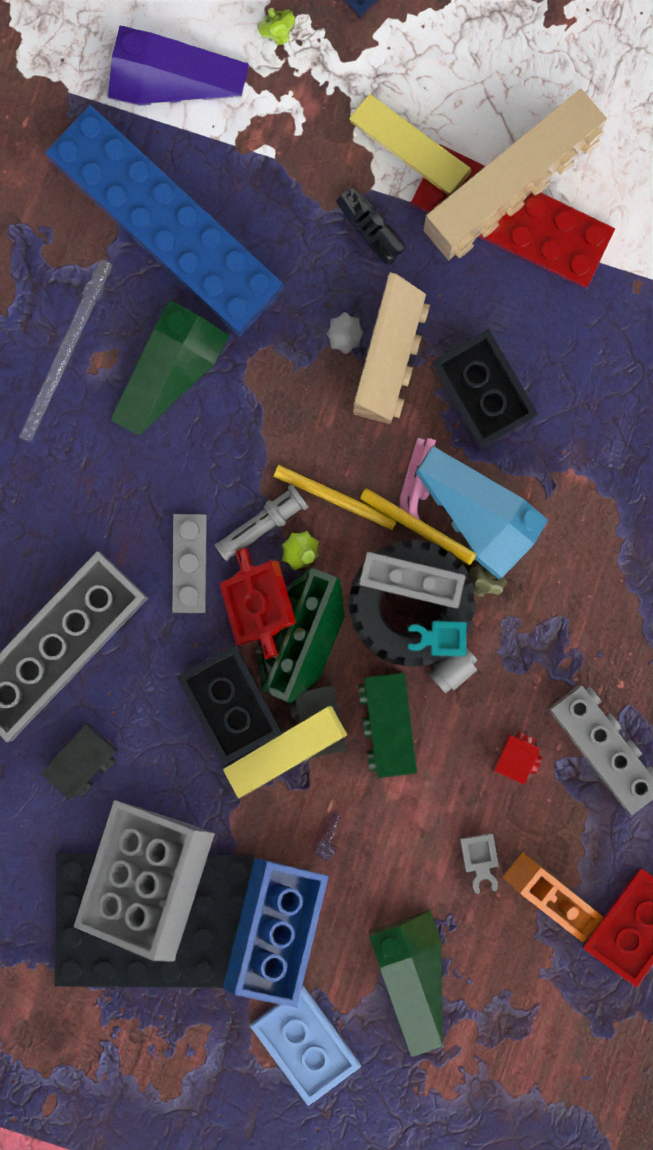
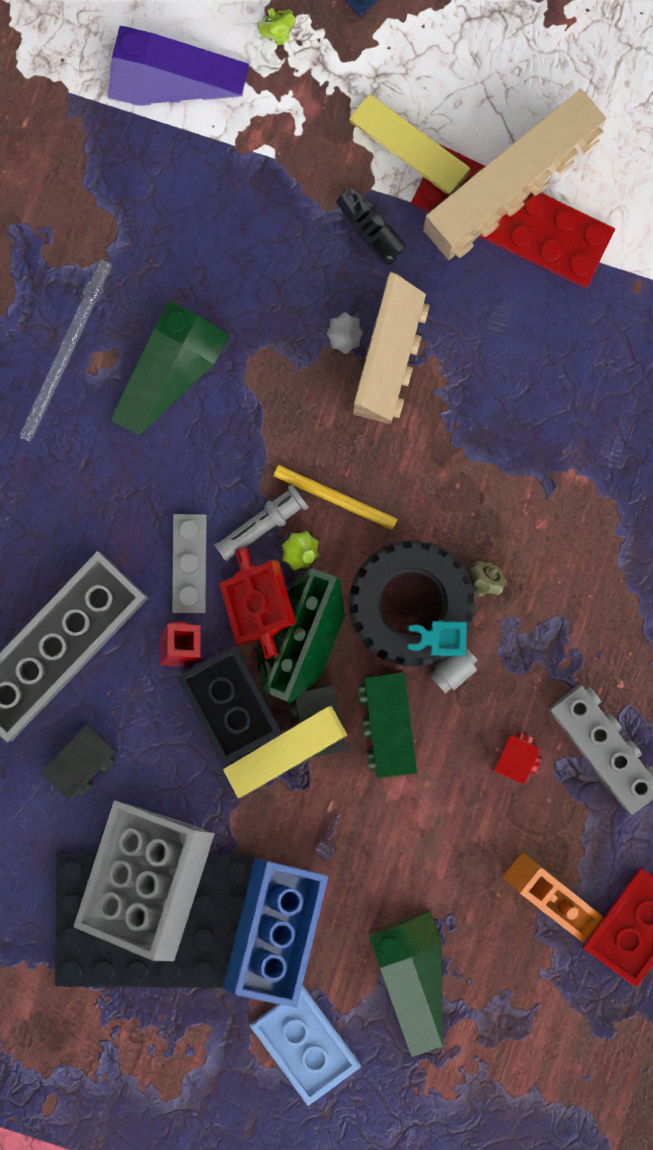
(165, 221): blue brick -> none
(179, 644): none -> red brick
(412, 580): light grey plate -> none
(413, 486): bright pink piece -> none
(418, 526): yellow bar -> none
(479, 856): light grey plate -> none
(483, 390): black brick -> none
(488, 515): dark azure wedge -> none

